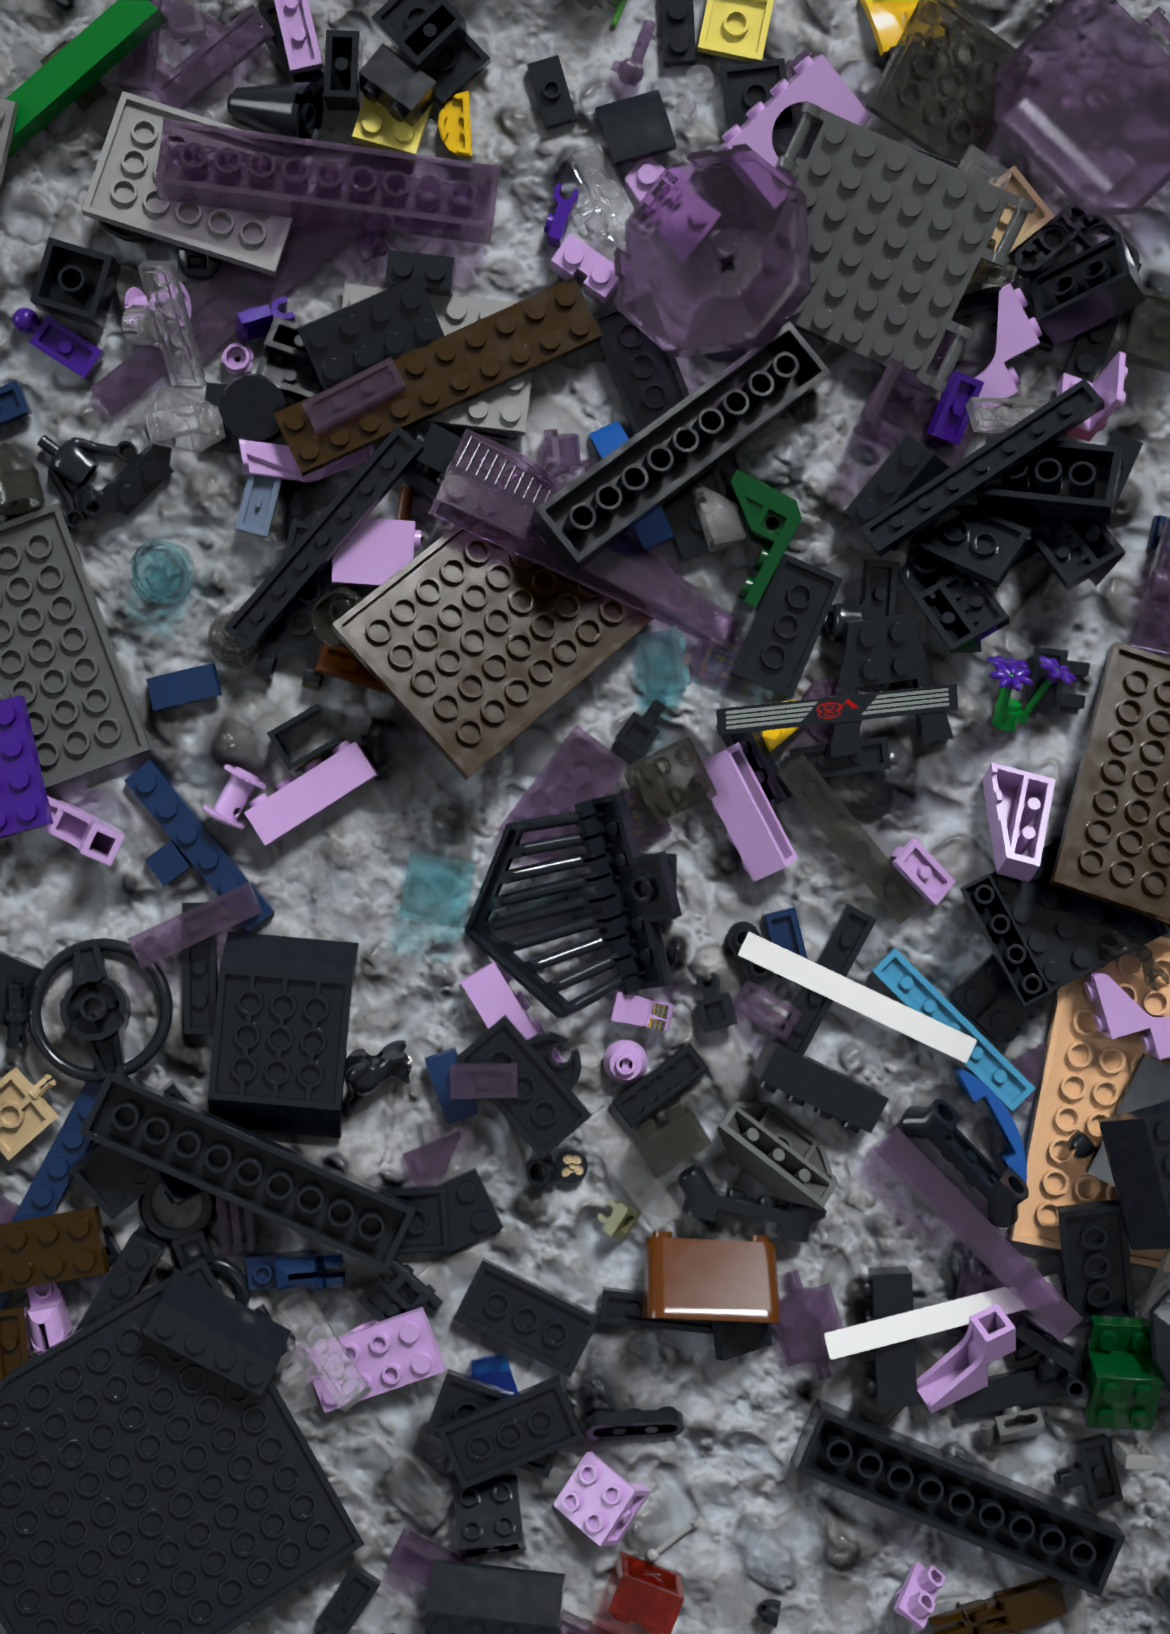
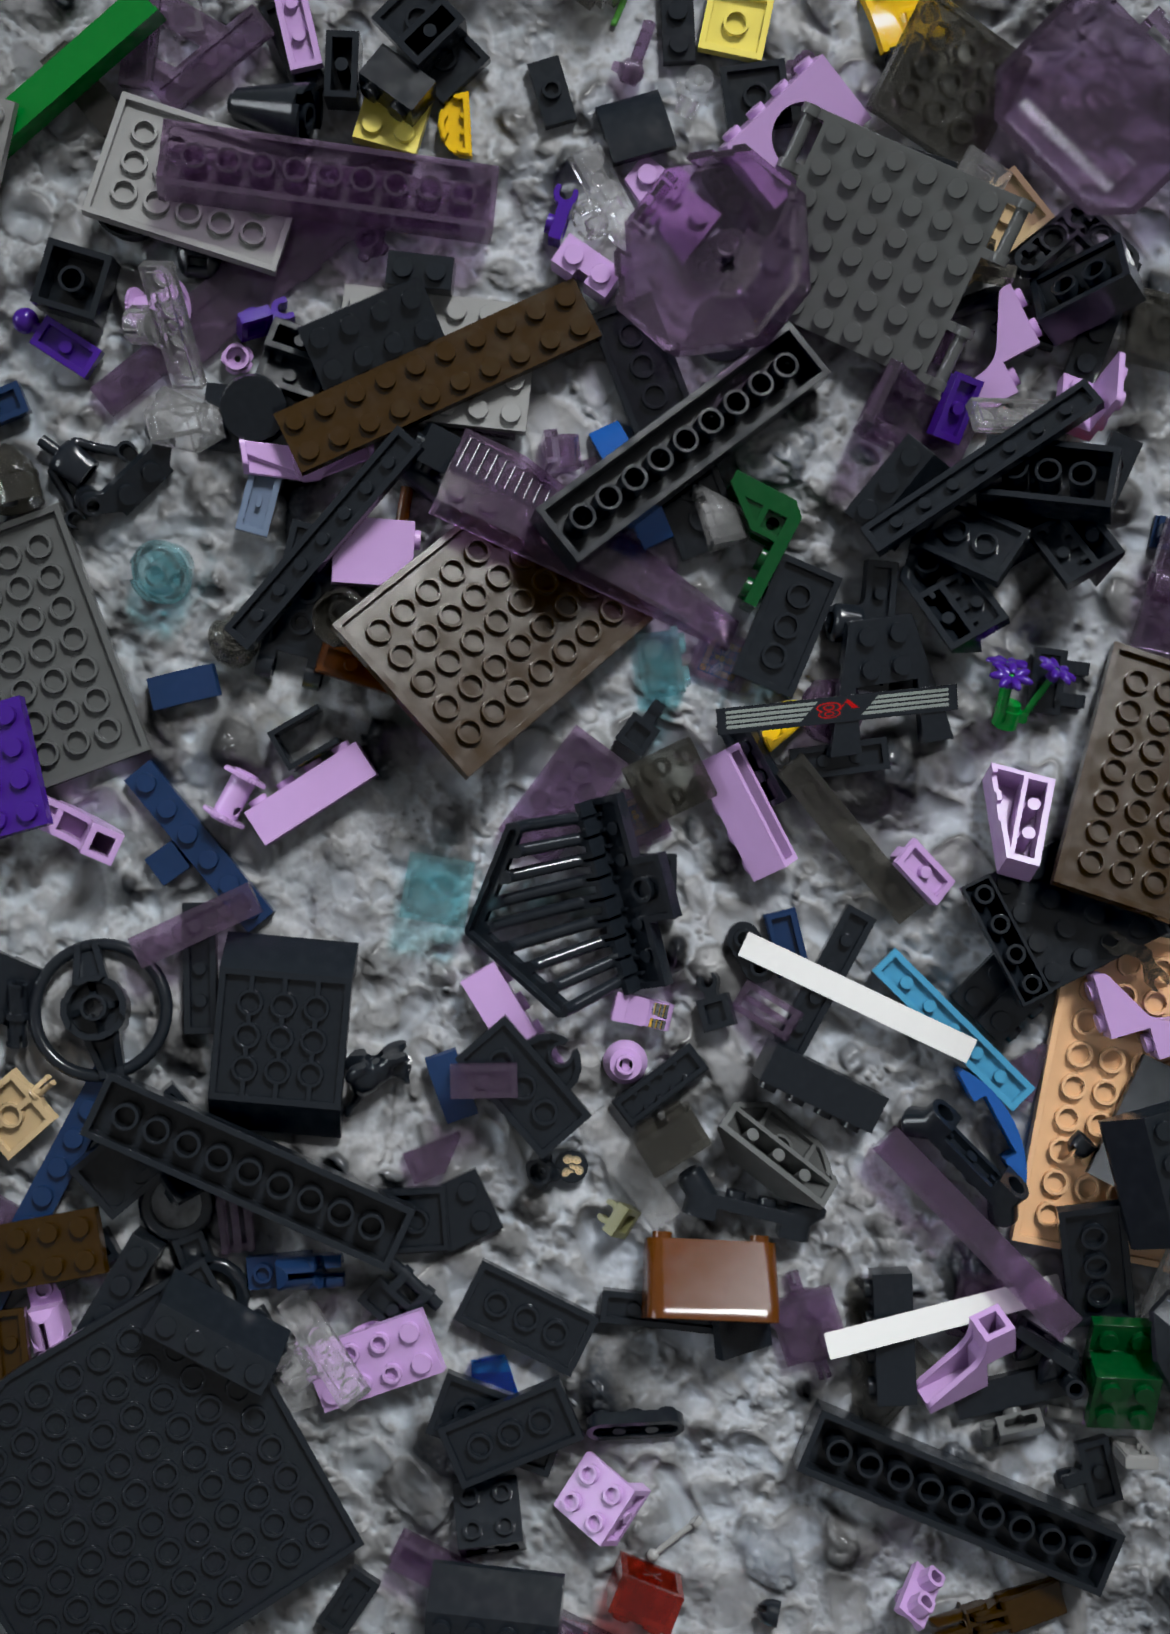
(354, 396): clear purple tile -> none

